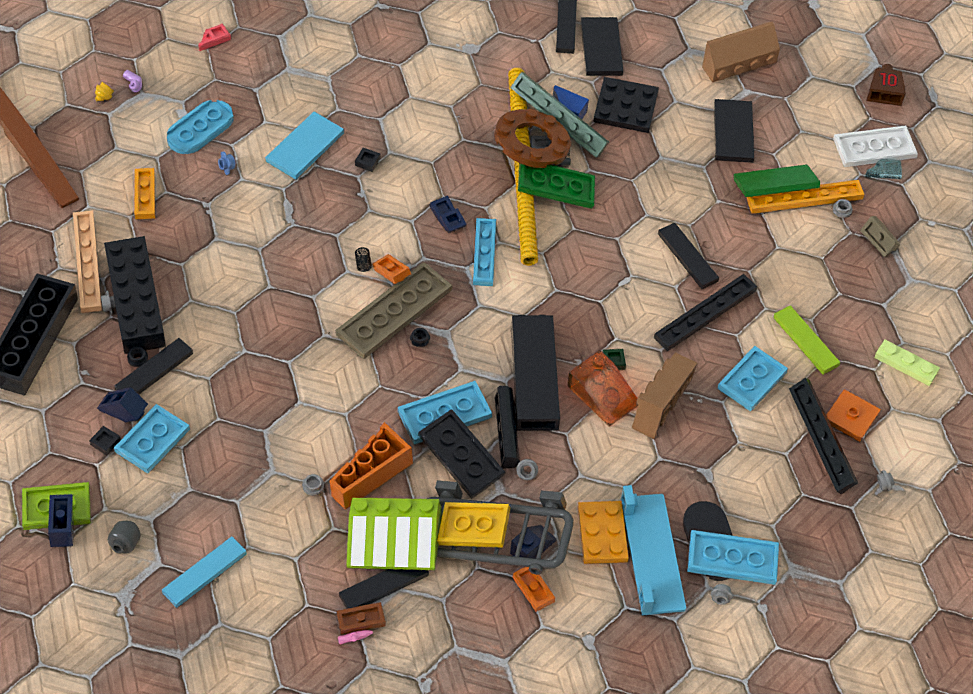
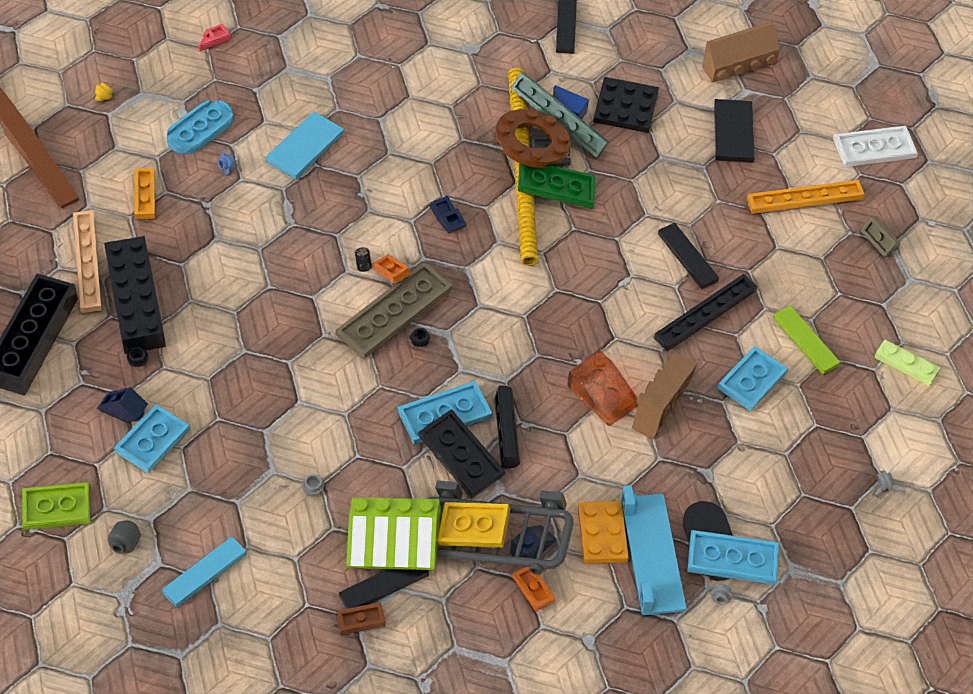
(61, 521): dark blue slope -> none
(105, 440): black plate -> none
(108, 303): light grey plate -> none
(135, 81): lavender arm -> none
(156, 367): black tile -> none
(354, 636): bright pink helmet -> none
(367, 159): black plate -> none
(371, 467): orange wedge -> none
(484, 252): medium azure tile -> none
(527, 475): light grey plate -> none
(535, 373): black brick -> none
(601, 46): black tile -> none
(617, 357): dark green tile -> none
(776, 180): green tile -> none
(823, 436): black plate -> none
(842, 208): light grey plate -> none
(852, 415): orange plate -> none
(886, 169): clear light blue tile -> none
(887, 86): reddish brown torso -> none

